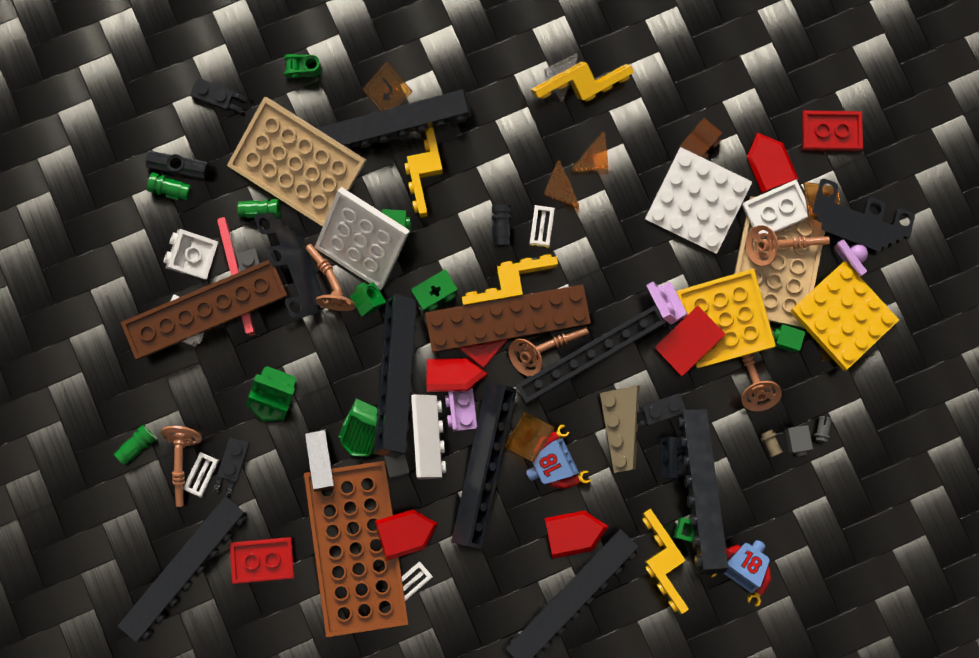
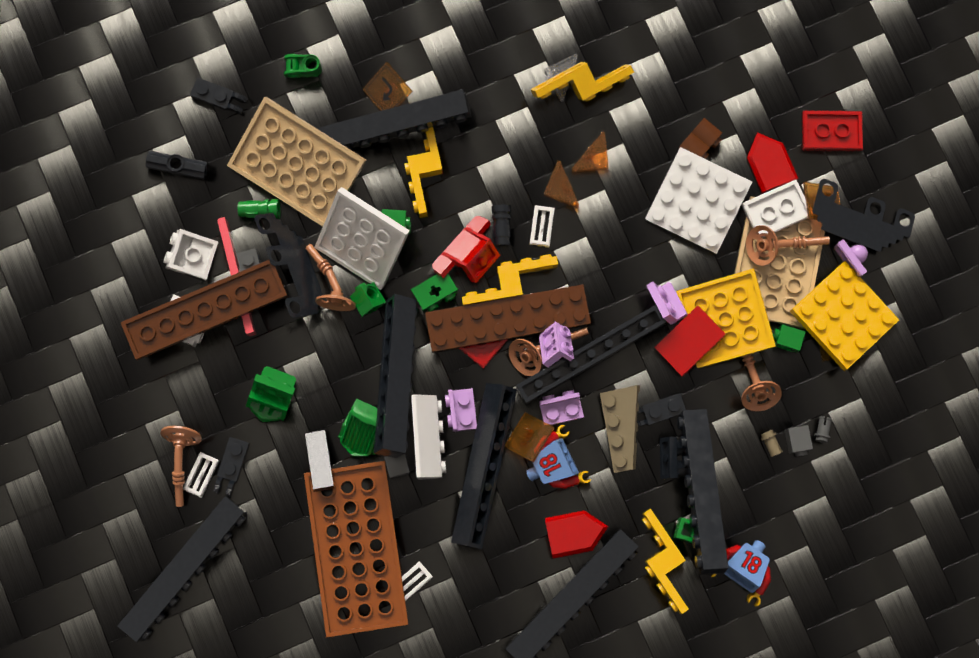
(135, 444): green axle -> none
(172, 188): green axle -> none
(262, 560): red tile -> none
(404, 533): red tile -> none
(452, 374): red tile -> none
(470, 251): none -> red plate
(555, 343): none -> lavender bracket
(561, 408): none -> lavender bracket

